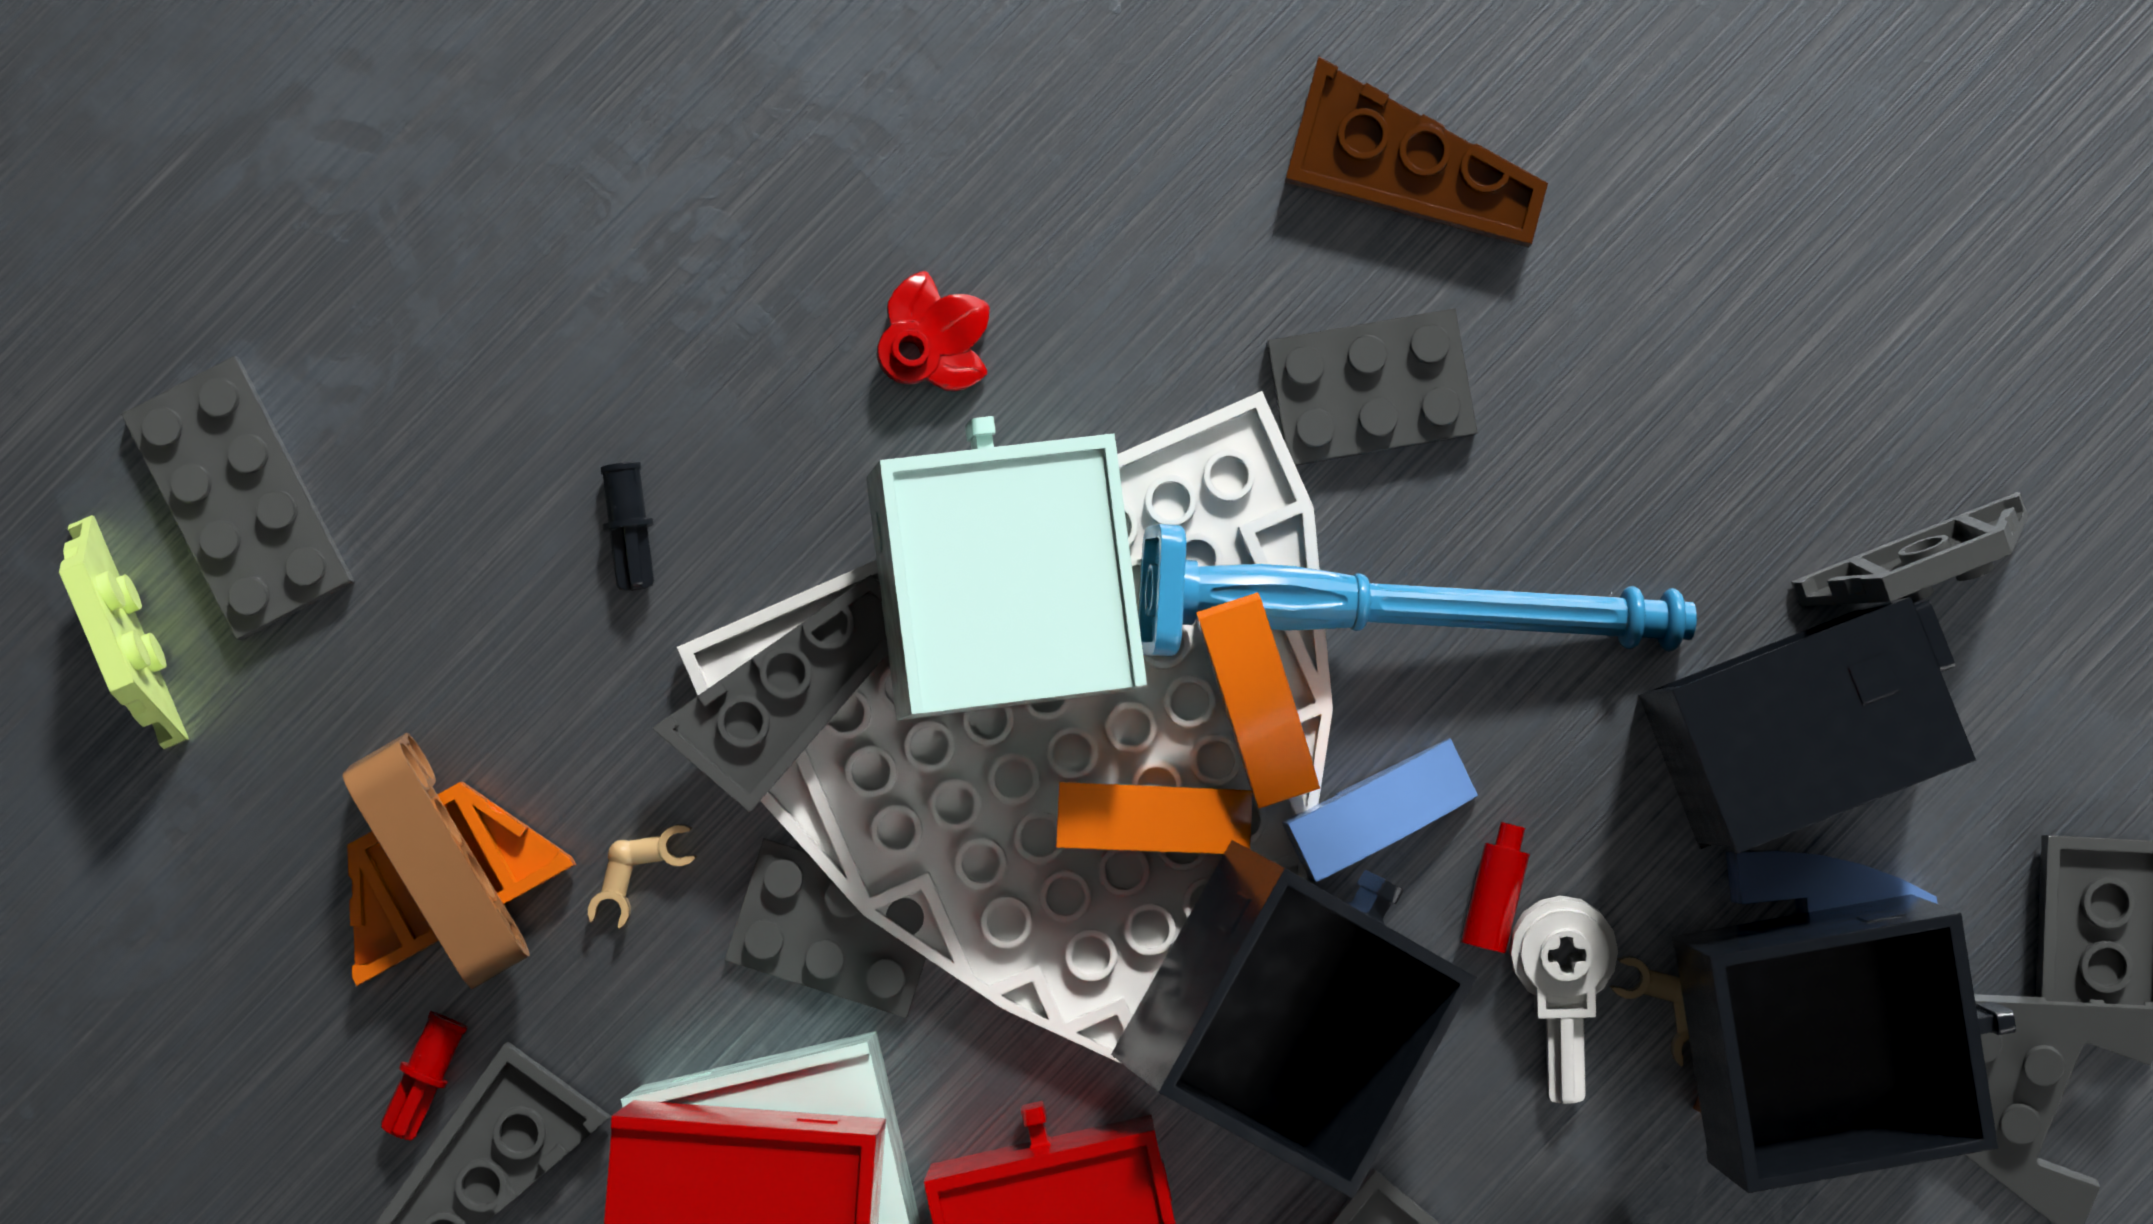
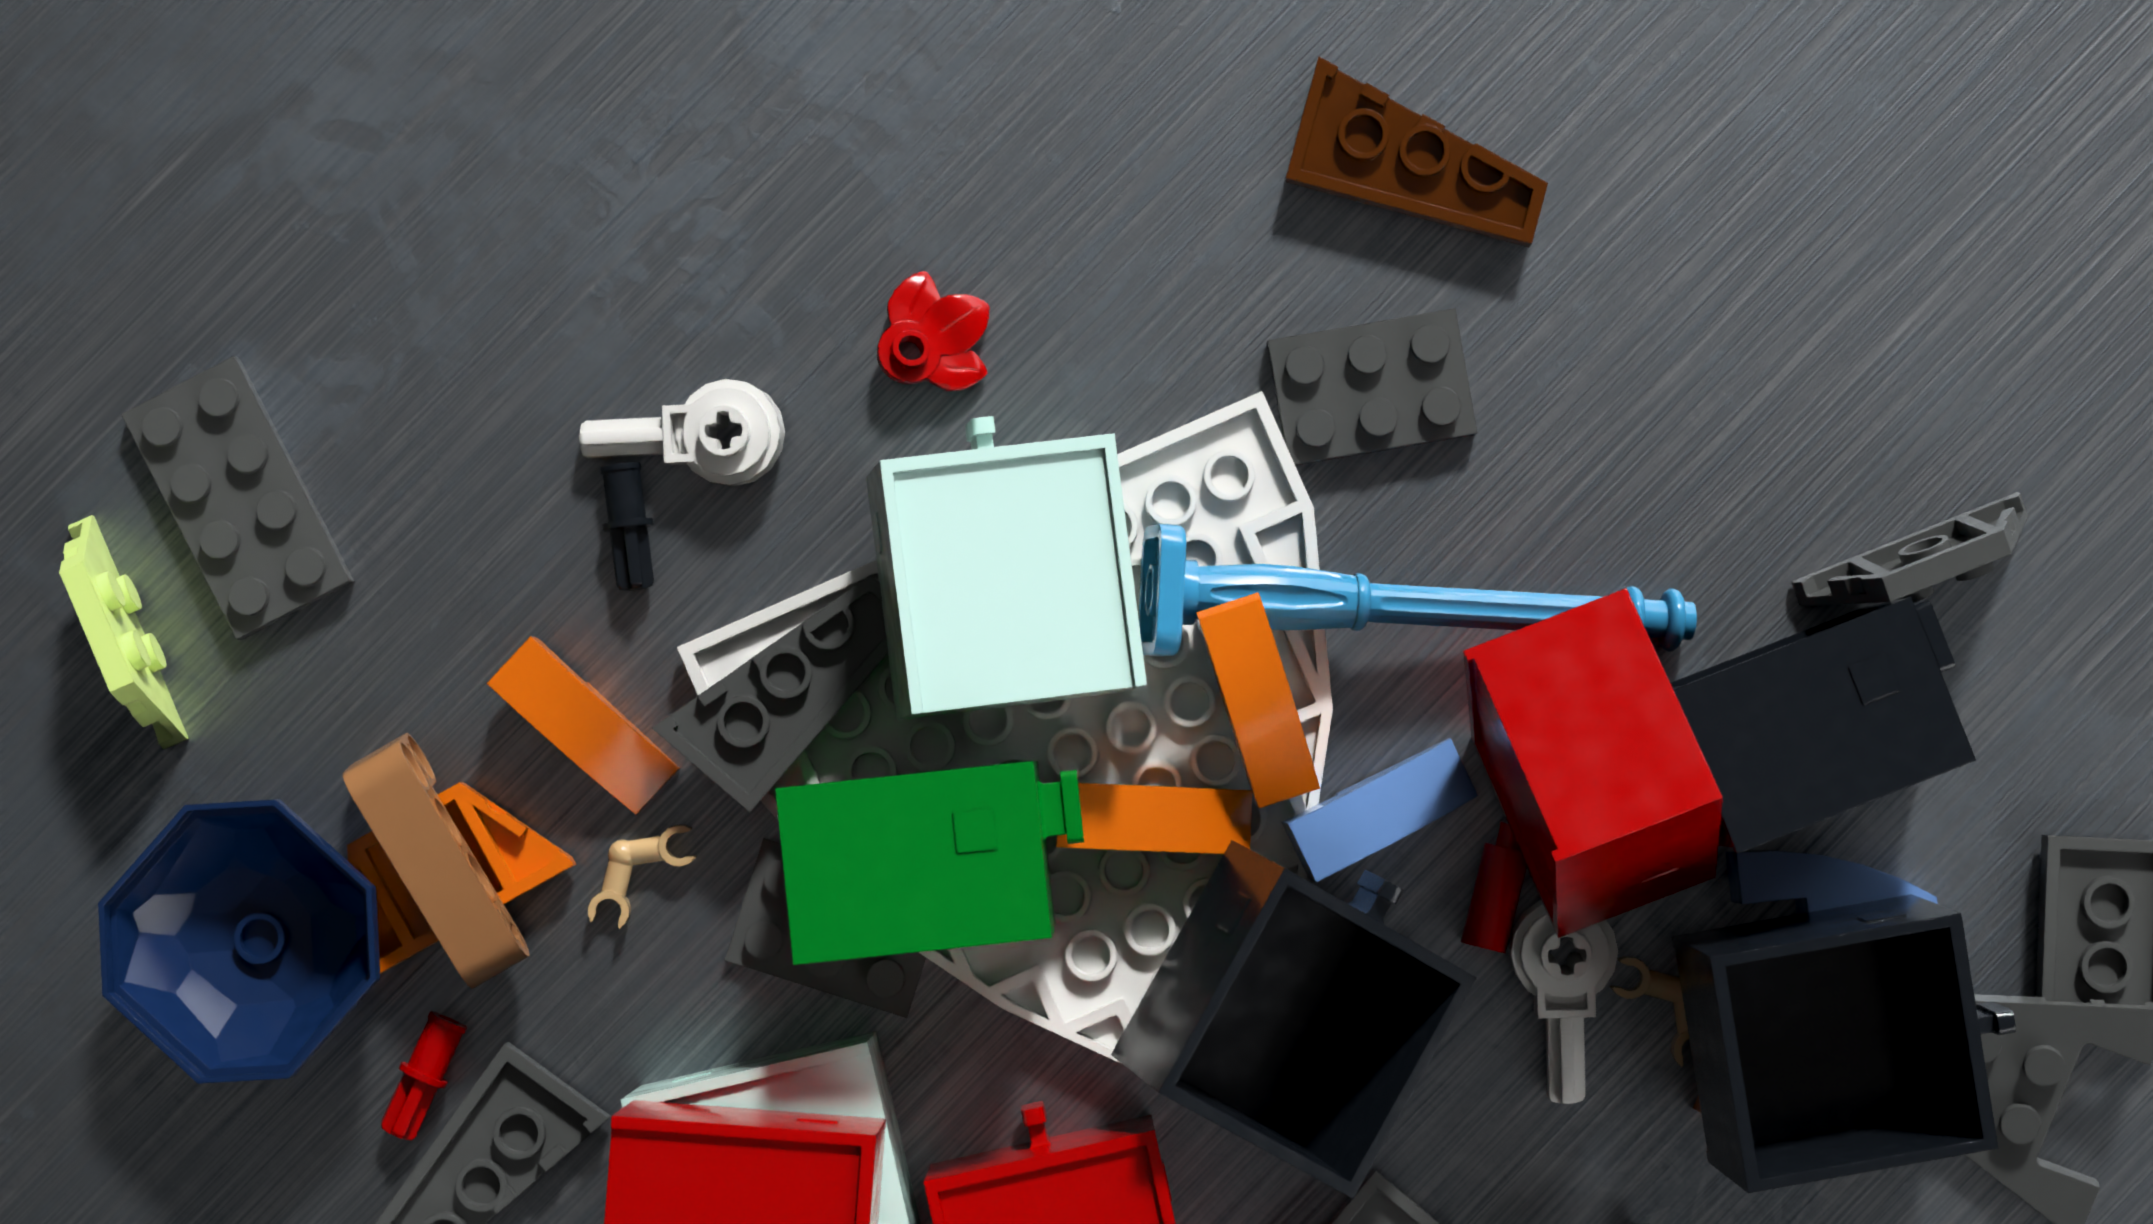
(239, 941): none -> dark blue rock
(583, 724): none -> orange slope
(689, 434): none -> white piece
(922, 860): none -> green piece
(1593, 762): none -> red piece

